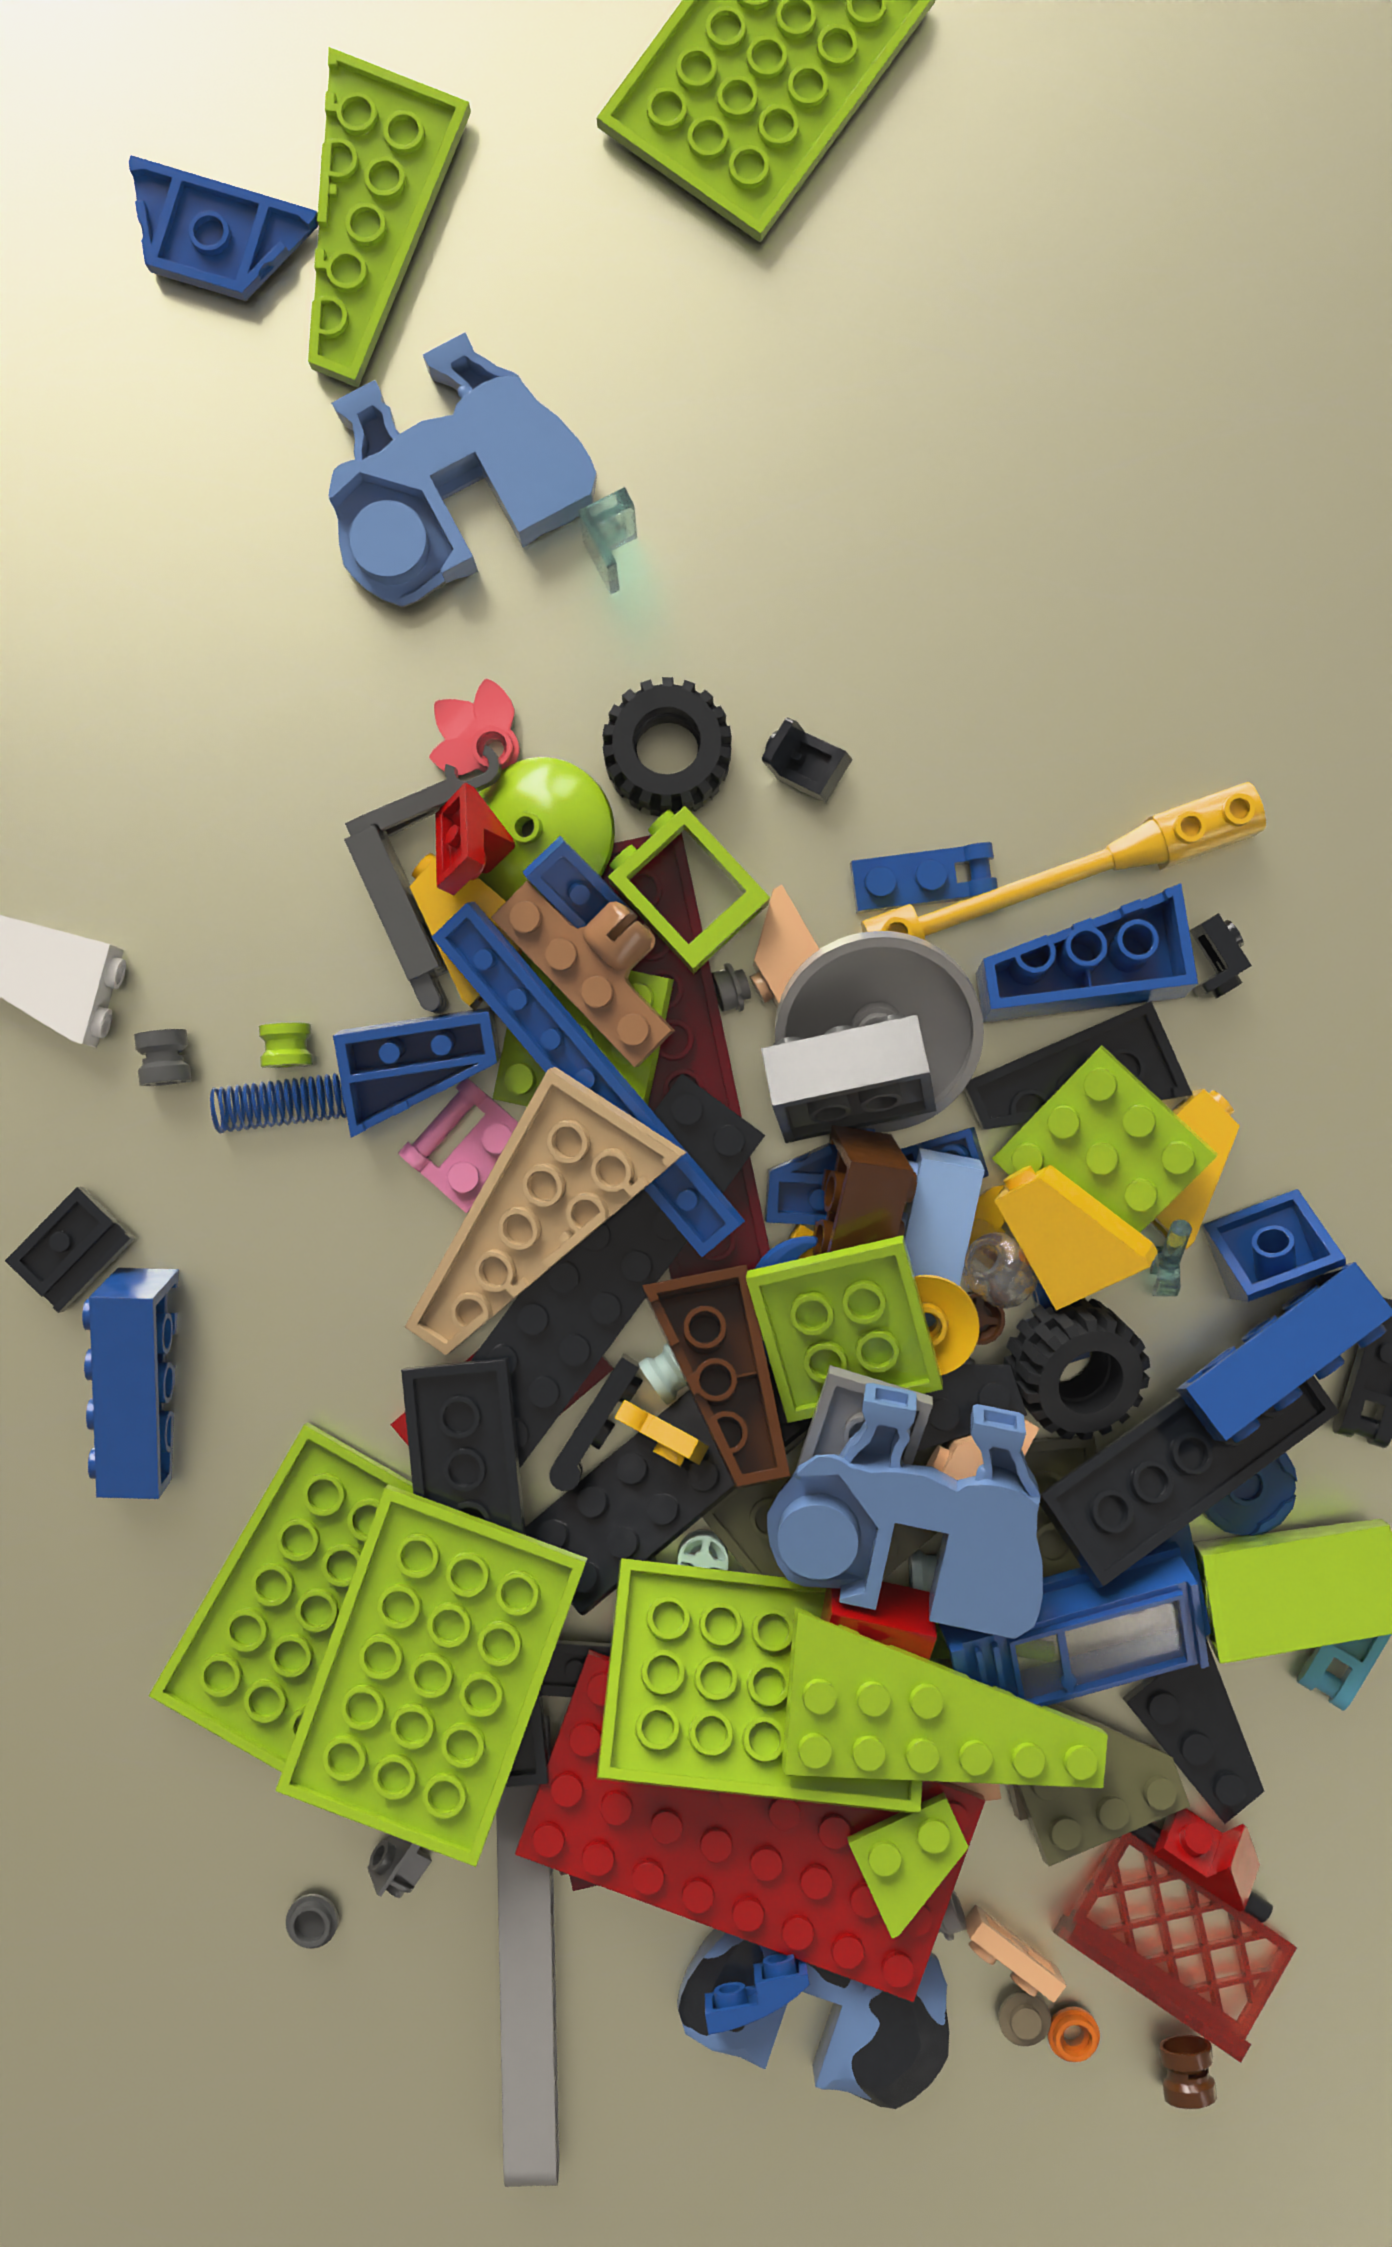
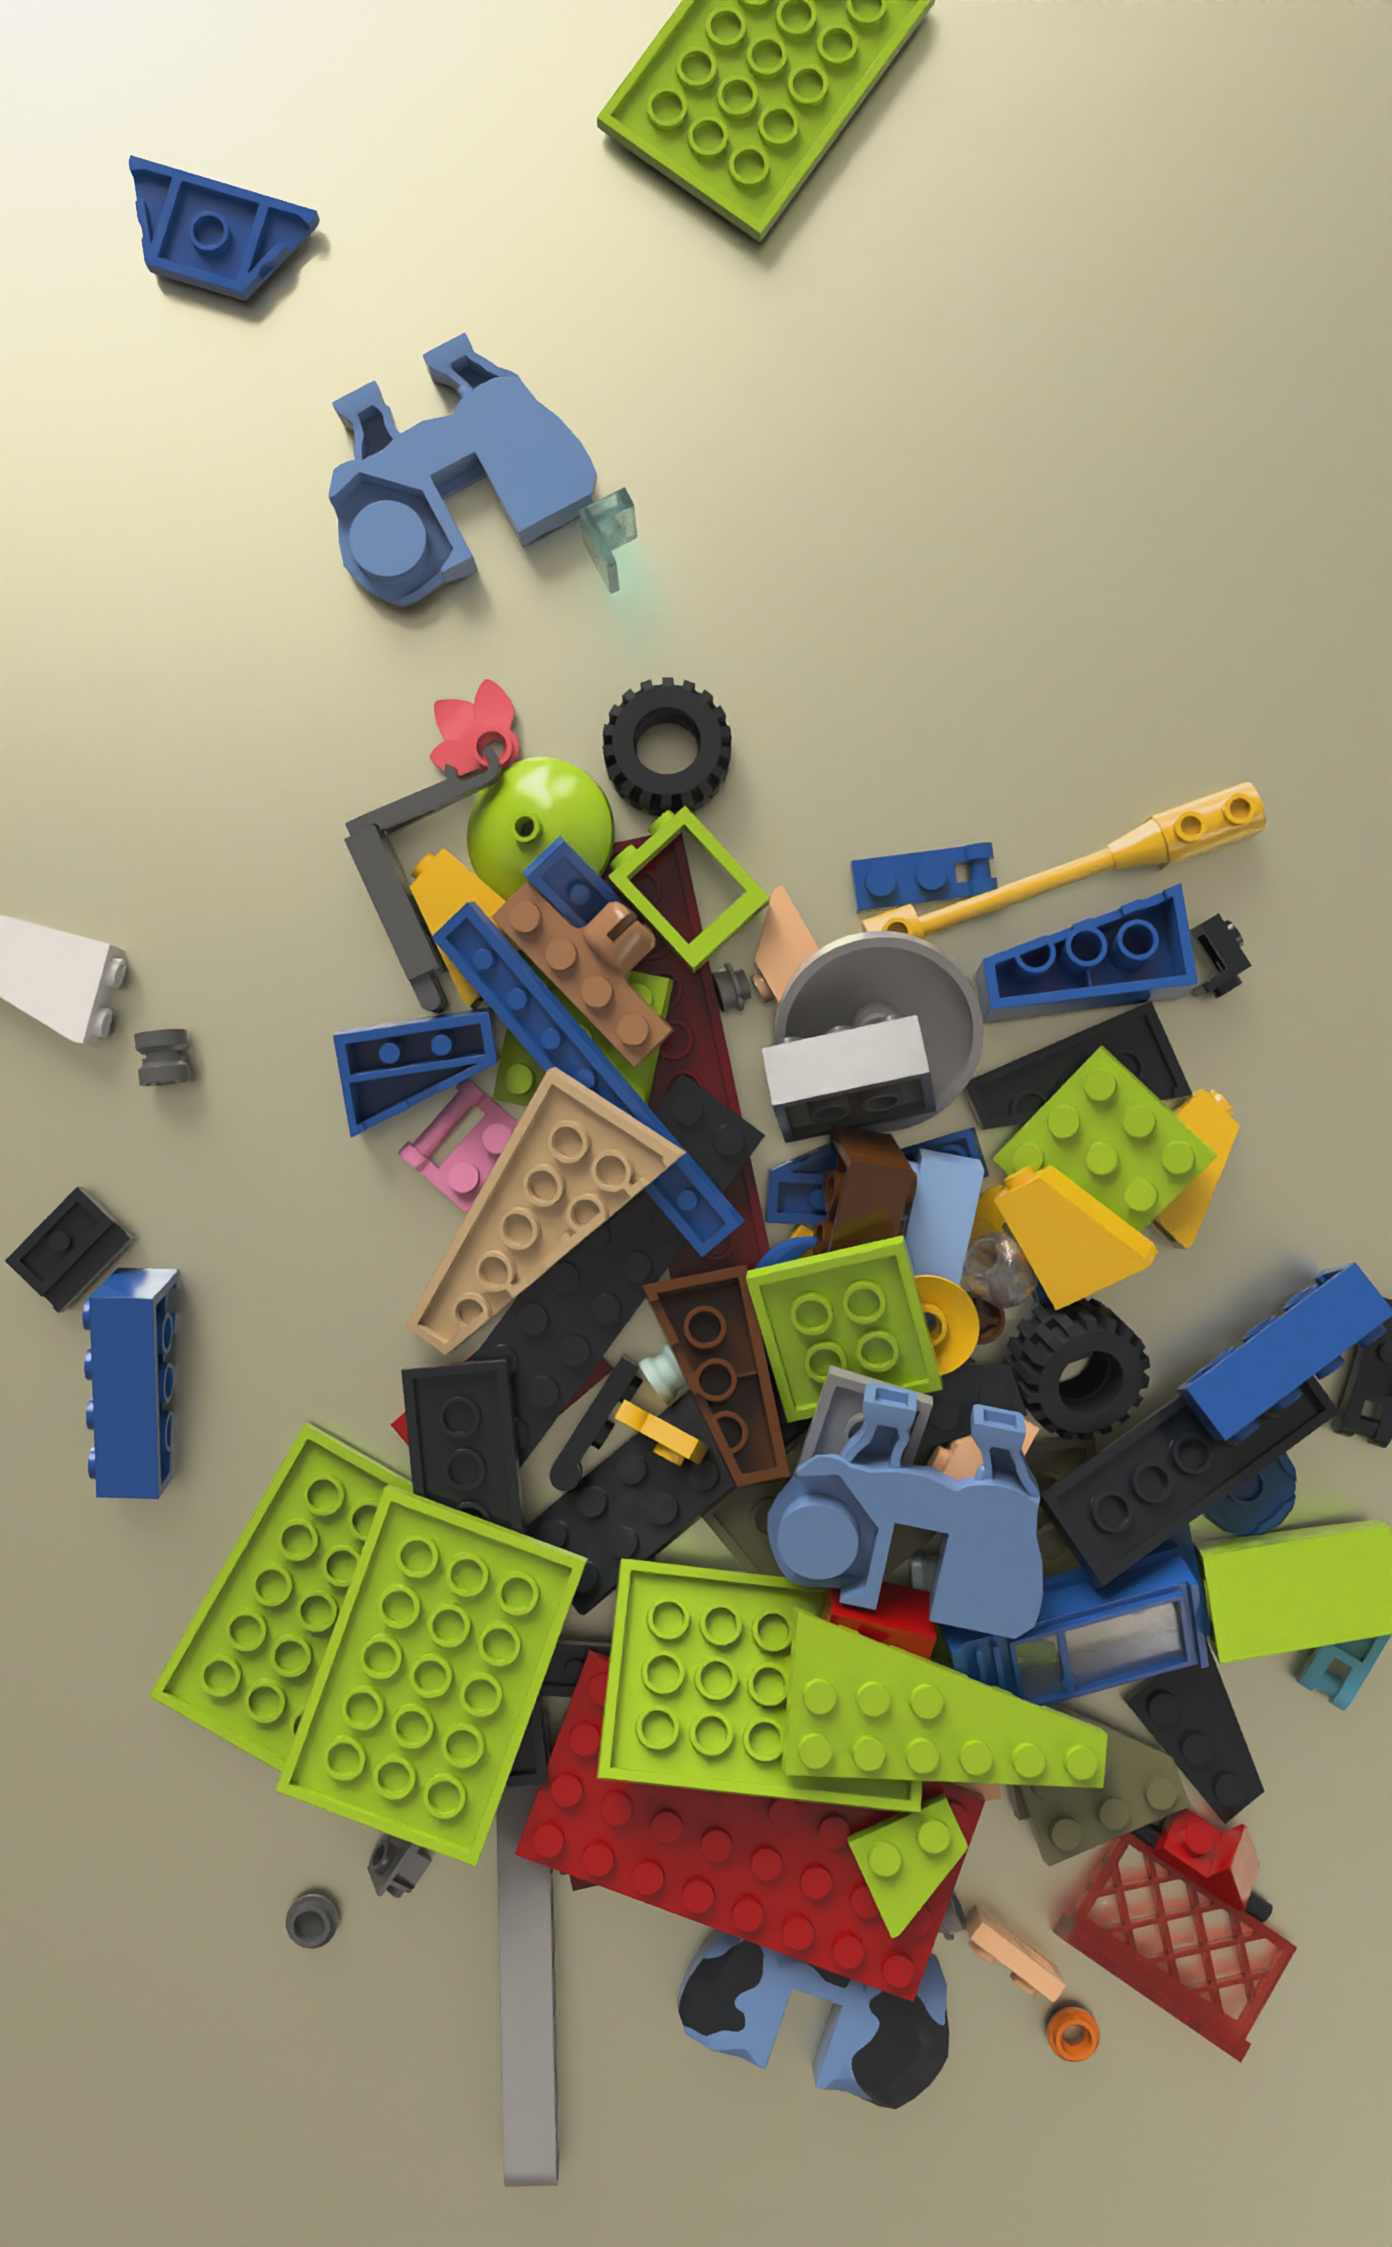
(276, 1101): blue piece -> none
(285, 1045): lime wheel -> none
(377, 185): lime wing -> none
(467, 840): red slope -> none
(703, 1558): light aqua wheel -> none
(776, 1984): blue slope -> none
(805, 760): black bracket -> none
(1024, 2019): dark tan plate -> none
(1167, 1261): clear light blue bar -> none
(1187, 2067): reddish brown wheel -> none
(1271, 1247): blue slope -> none

